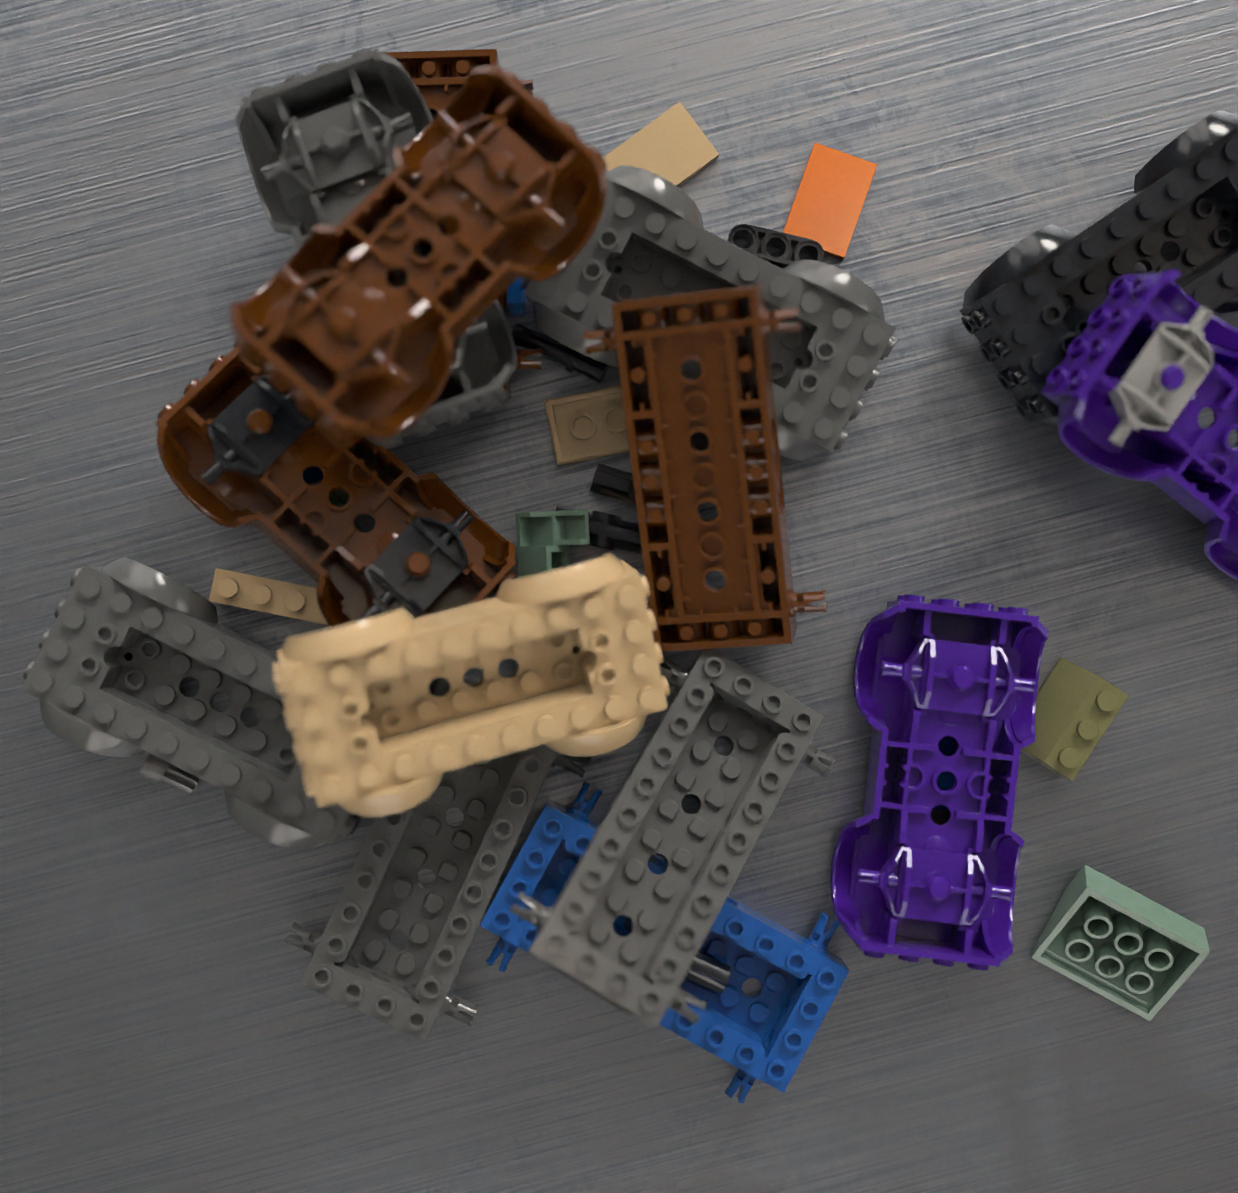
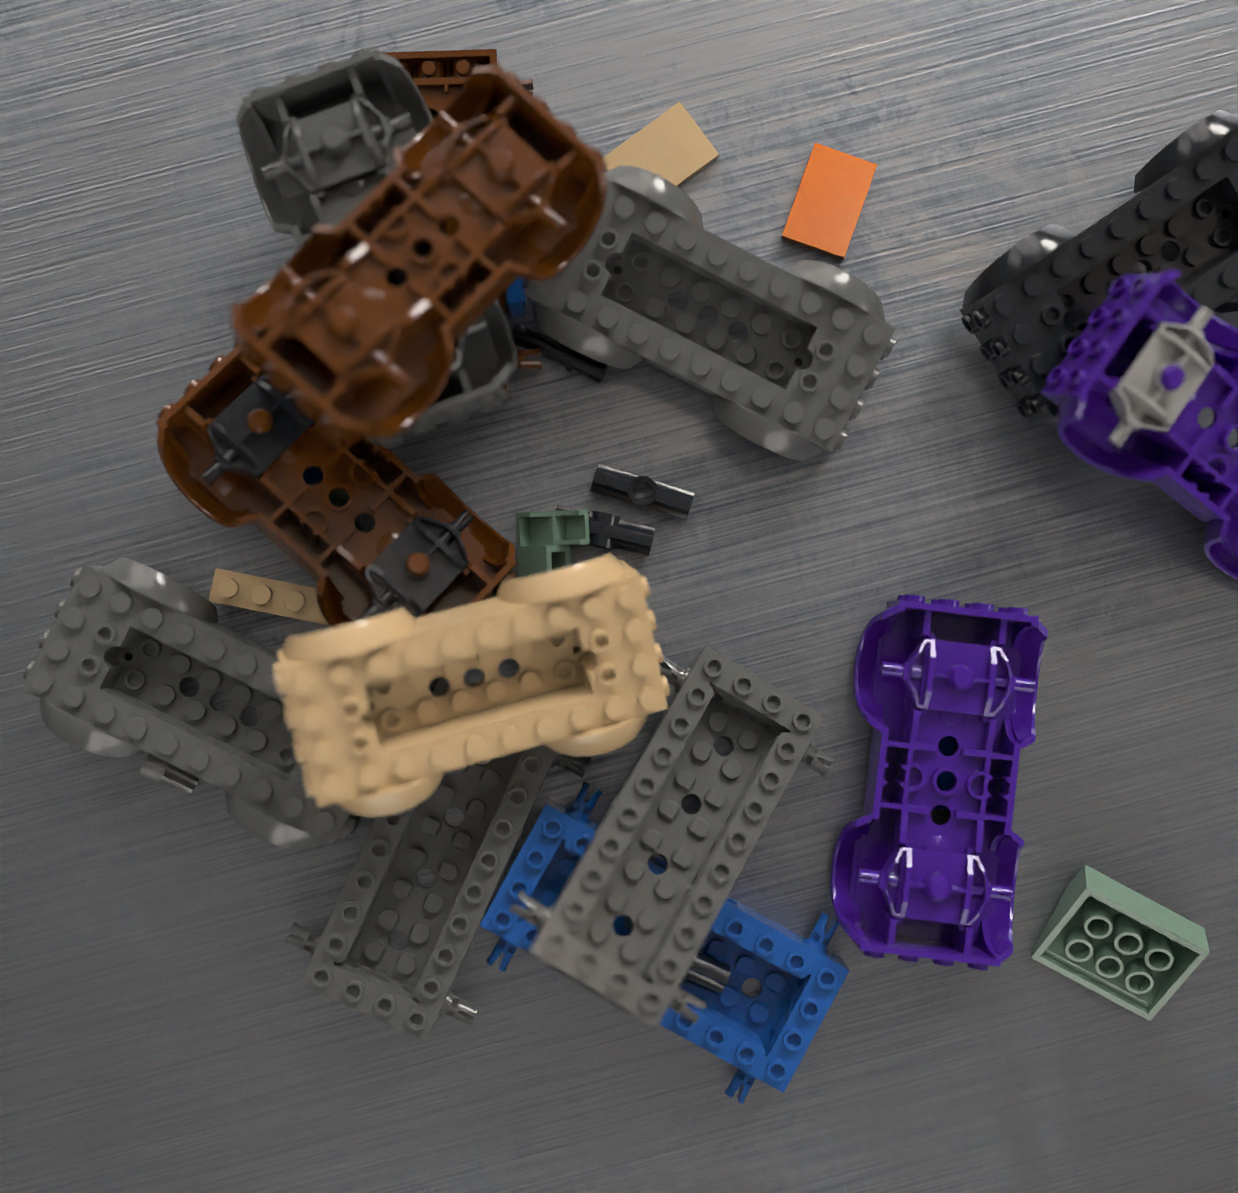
(588, 425): tan tile -> none
(736, 472): reddish brown piece -> none
(790, 245): black beam -> none
(1071, 717): olive slope -> none

